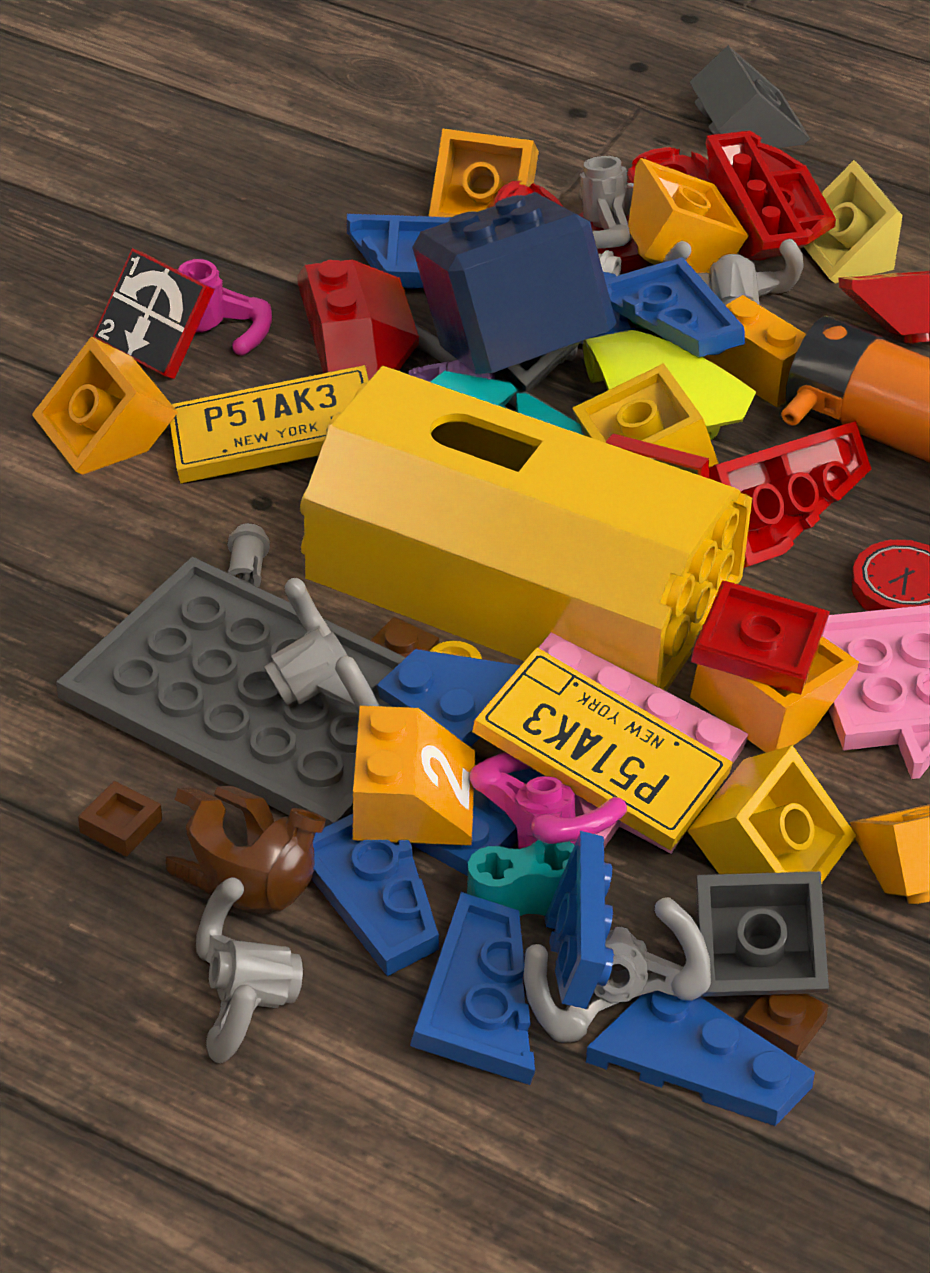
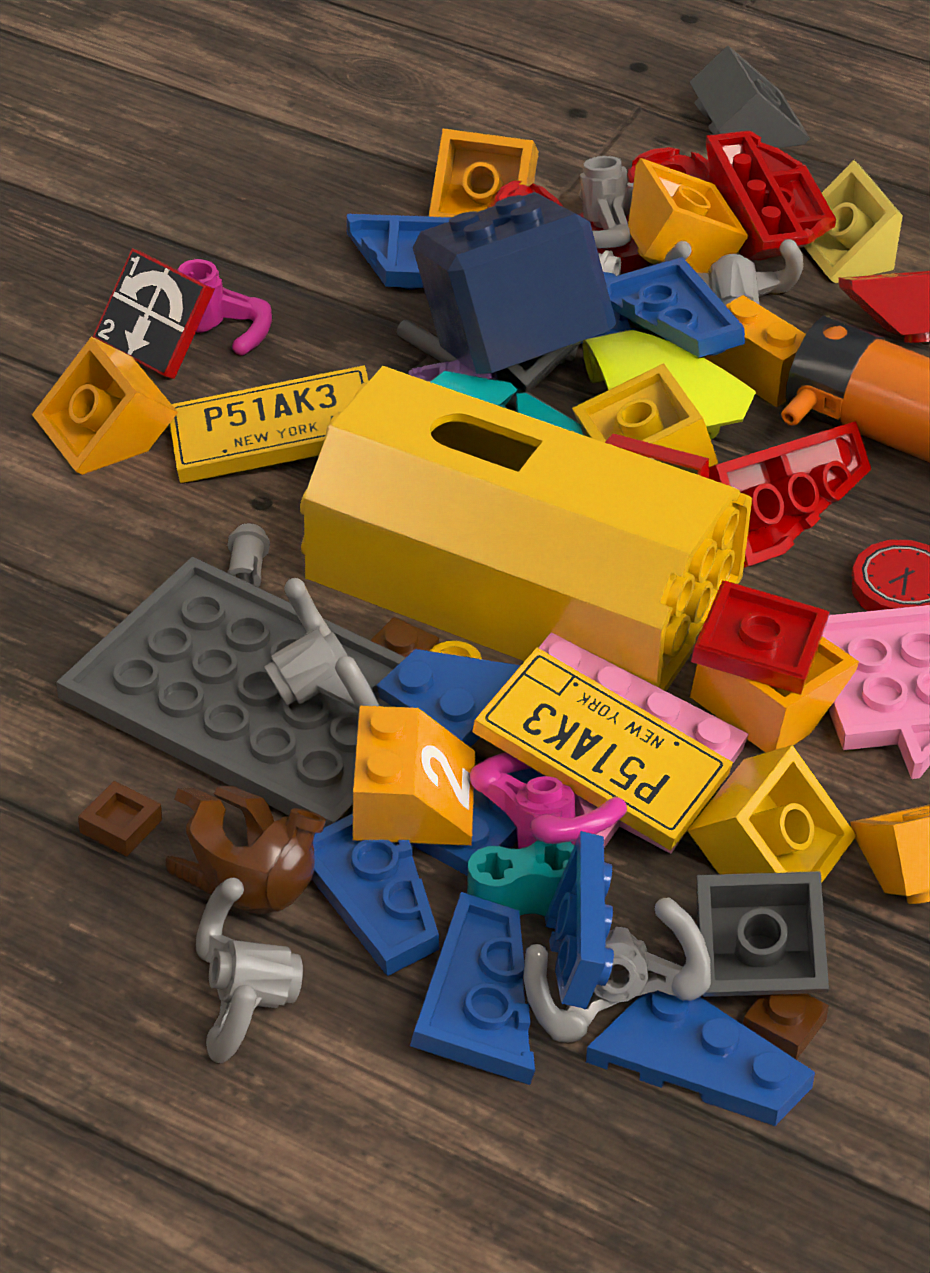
(357, 316): red wedge -> none

